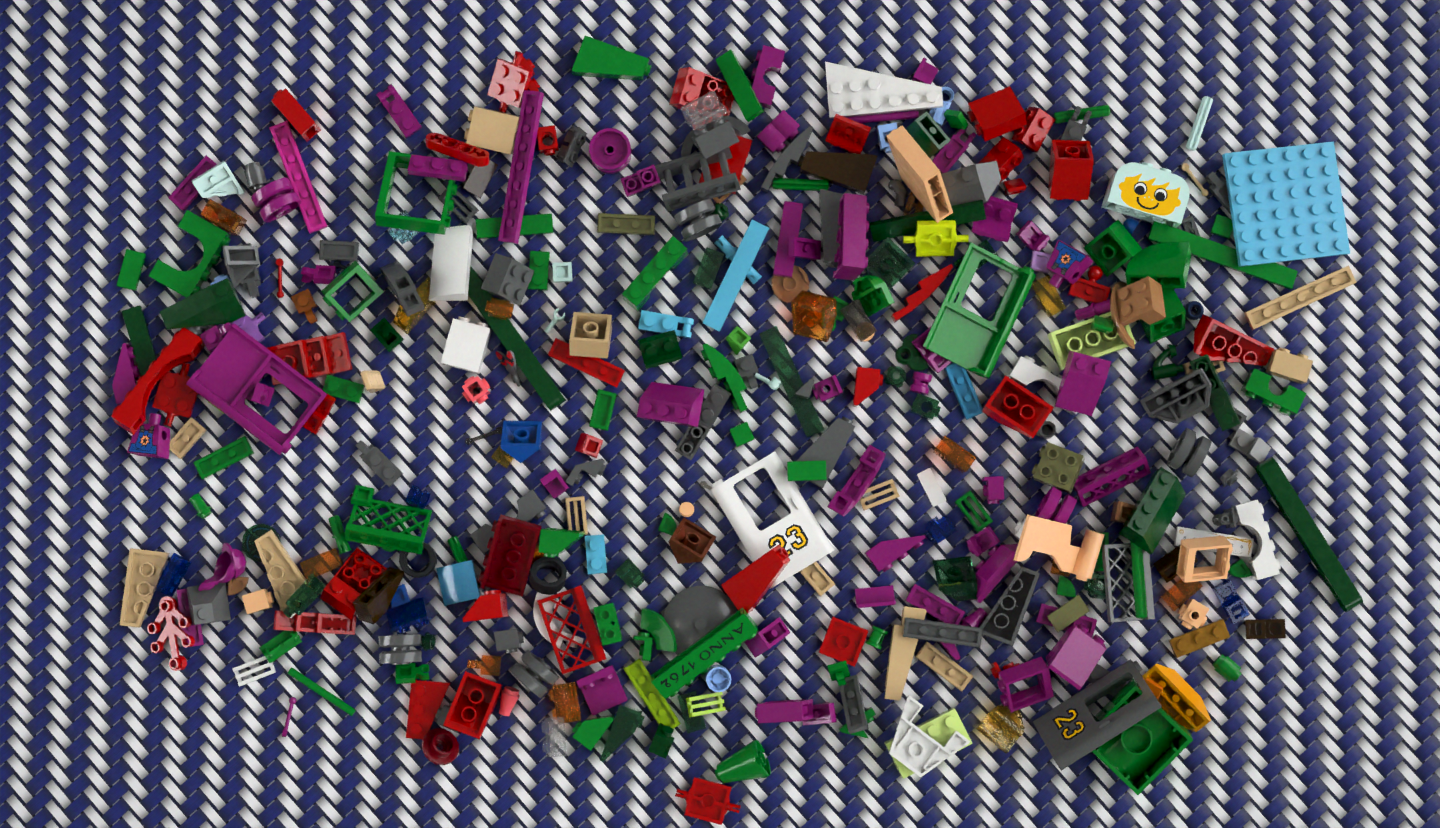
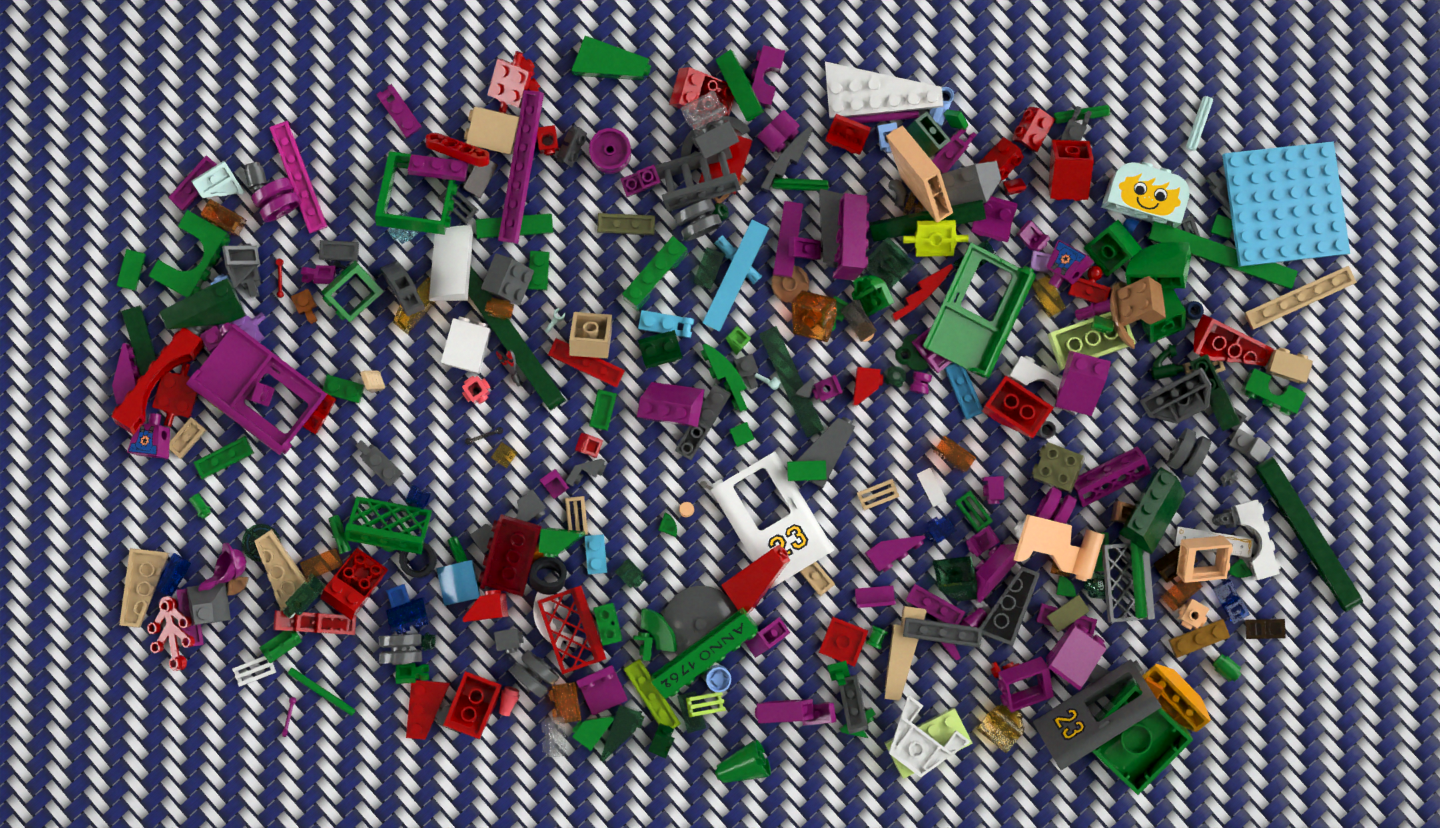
(258, 601): light nougat brick -> none
(295, 114): red brick -> none
(315, 356): red slope -> none
(362, 496): green tile -> none
(377, 597): dark brown slope -> none
(387, 335): dark green slope -> none
(445, 741): dark red piece -> none
(489, 665): clear orange plate -> none
(521, 438): blue slope -> none
(562, 272): light aqua plate -> none
(690, 542): copper slope -> none
(707, 800): red plate -> none
(840, 169): dark brown slope -> none
(859, 481): magenta slope -> none
(916, 407): clear green brick -> none
(925, 72): magenta panel -> none
(944, 666): tan tile -> none
(996, 114): red brick -> none
(1185, 167): tan hinge -> none

